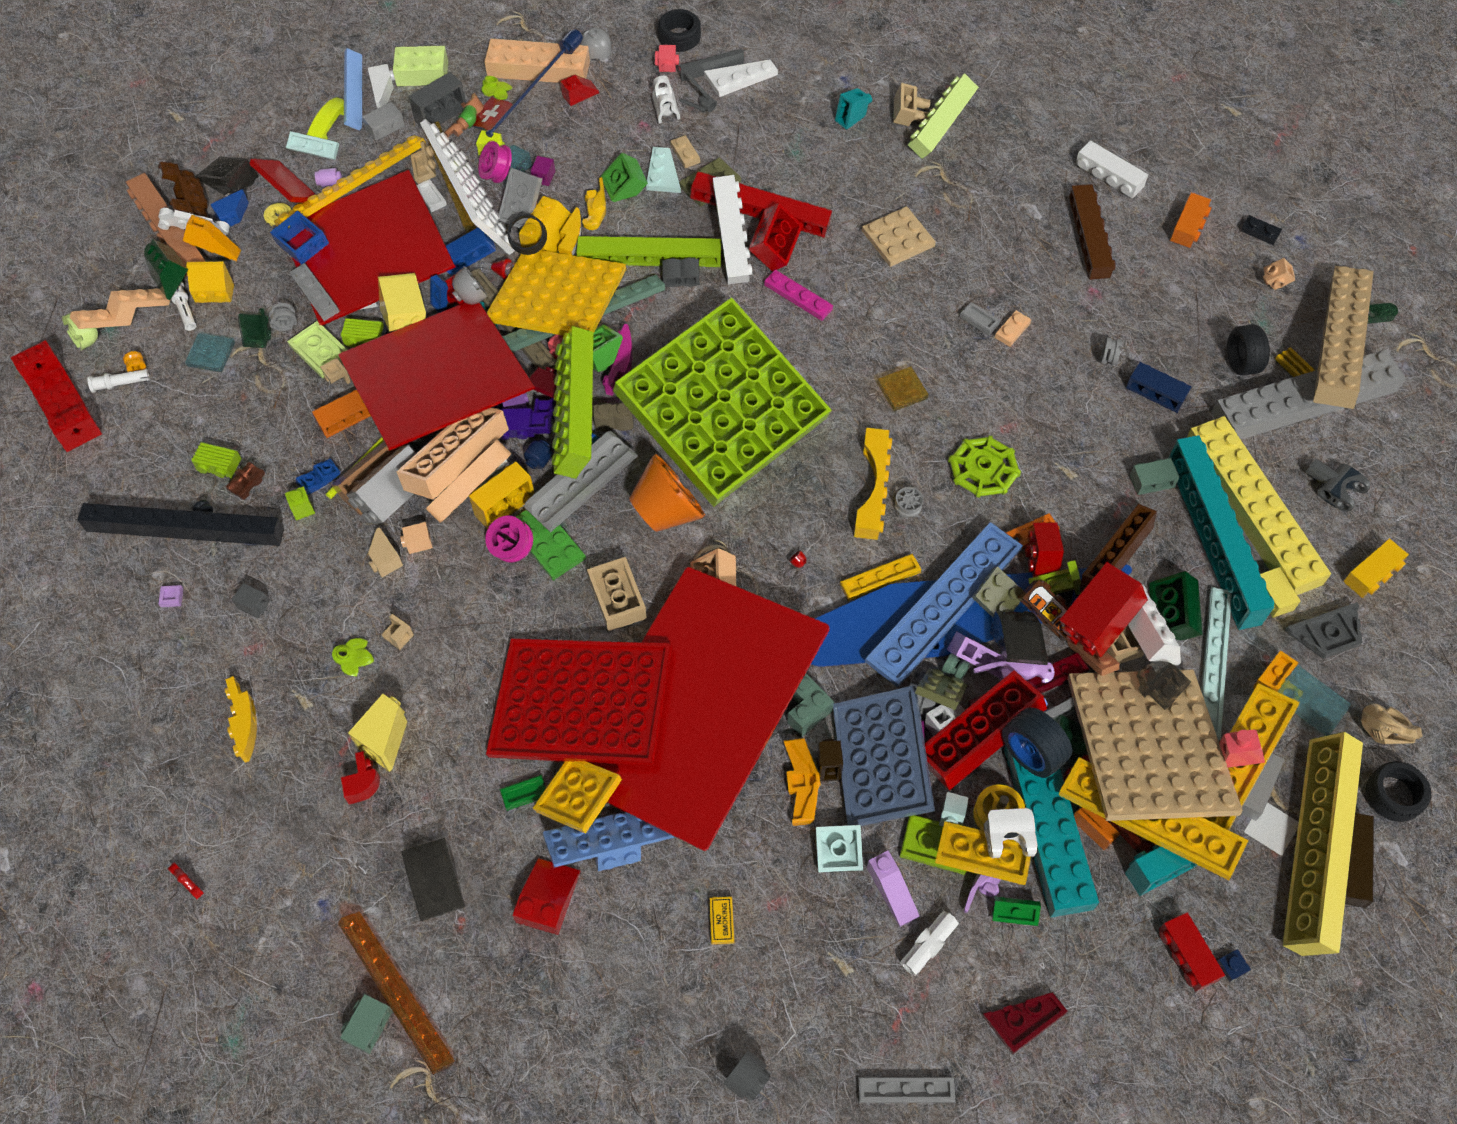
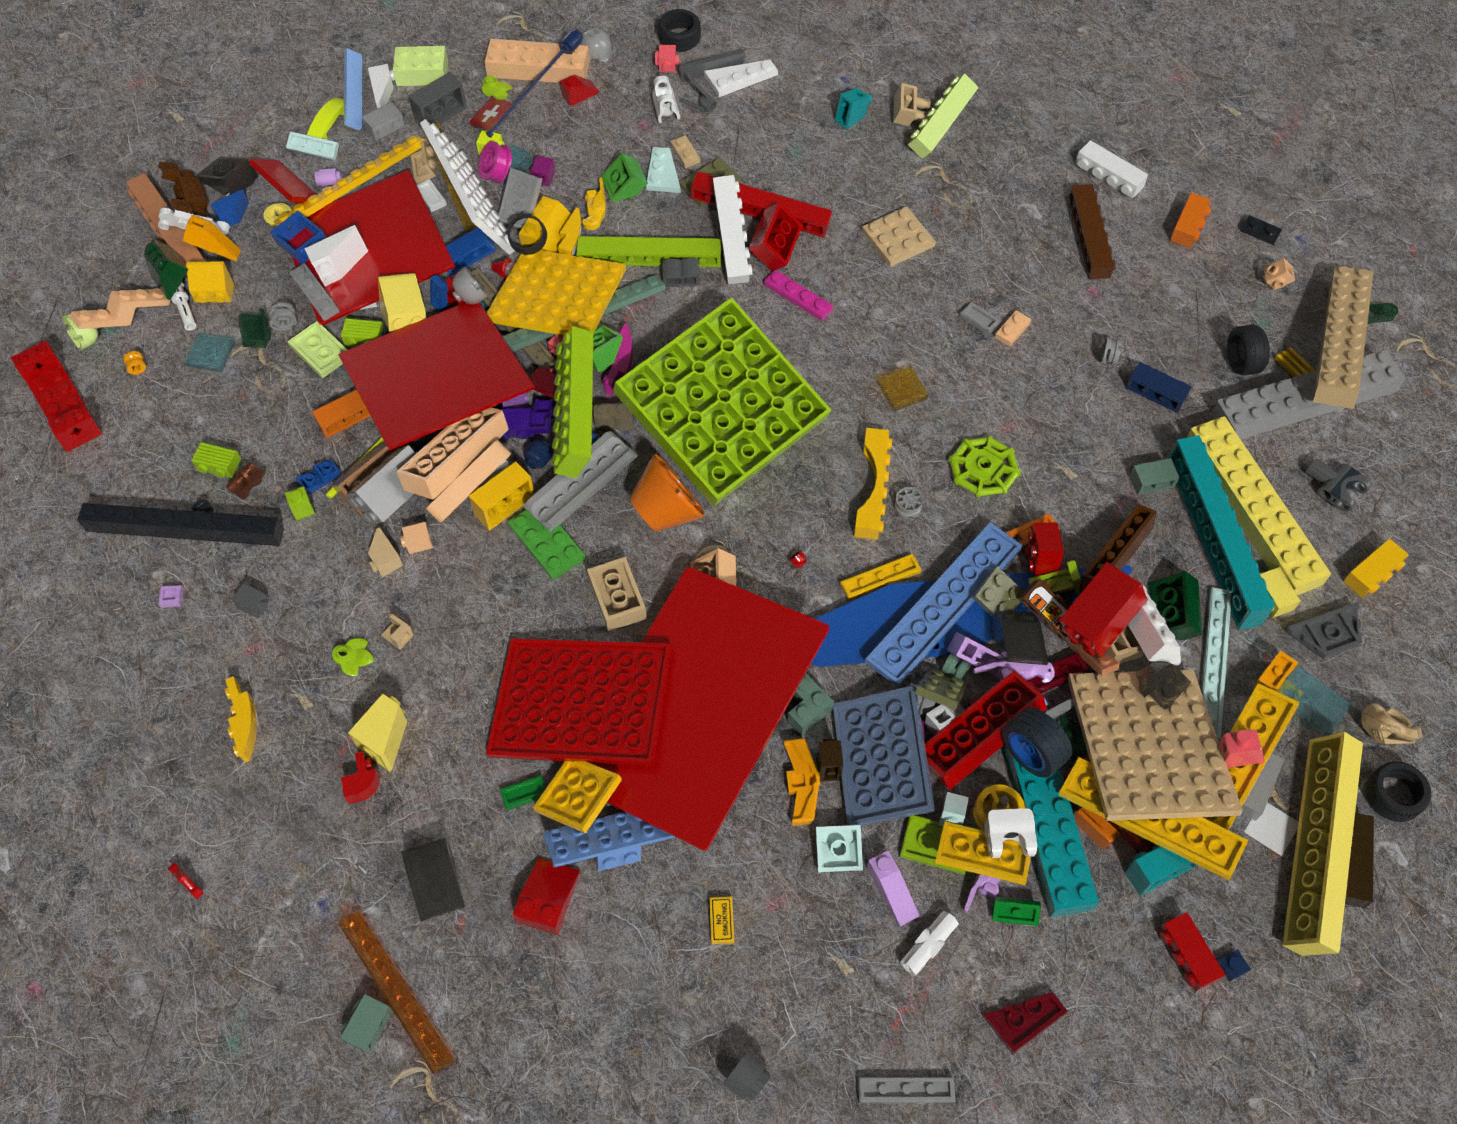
(109, 381): white pin -> none
(334, 371): tan panel -> none
(336, 254): none -> white slope
(467, 117): nougat piece -> none
(514, 529): dark pink wheel -> none

